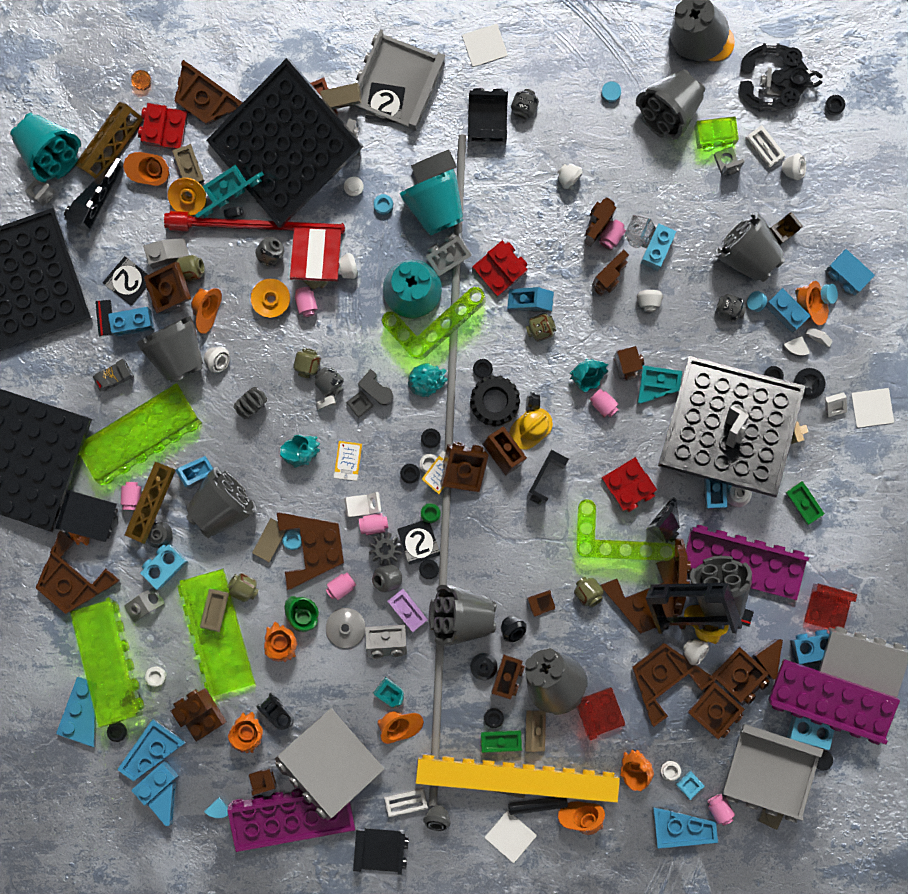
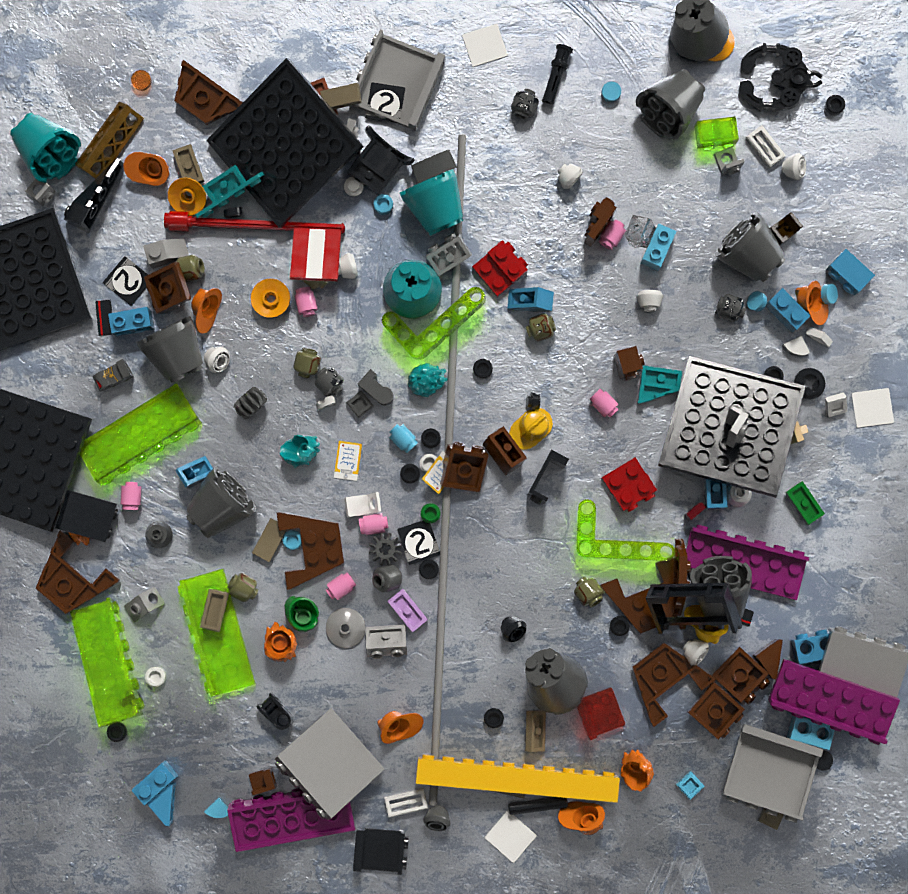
(79, 715): dark azure wing -> none
(149, 750): dark azure wing -> none
(150, 502): pearl gold fence -> none
(162, 126): red plate -> none
(167, 571): medium azure brick -> none
(198, 714): reddish brown plate -> none
(245, 733): orange hair -> none
(269, 251): dark grey head -> none
(377, 163): none -> black piece
(390, 693): teal plate -> none
(403, 438): none -> medium azure brick
(460, 615): dark grey cone -> none
(485, 660): black cone -> none
(487, 115): black panel -> none
(495, 383): black tyre -> none
(501, 741): green plate -> none
(507, 676): reddish brown brick -> none
(541, 603): reddish brown panel -> none
(559, 64): none -> black pin
(588, 374): teal hair -> none
(608, 277): reddish brown plate -> none
(619, 626): none -> black plate
(666, 522): black wedge -> none
(670, 771): white plate -> none
(679, 829): dark azure wing -> none
(693, 512): none -> dark red tile
(721, 809): bright pink brick -> none
(765, 83): light grey bracket -> none
(828, 606): clear red bracket -> none

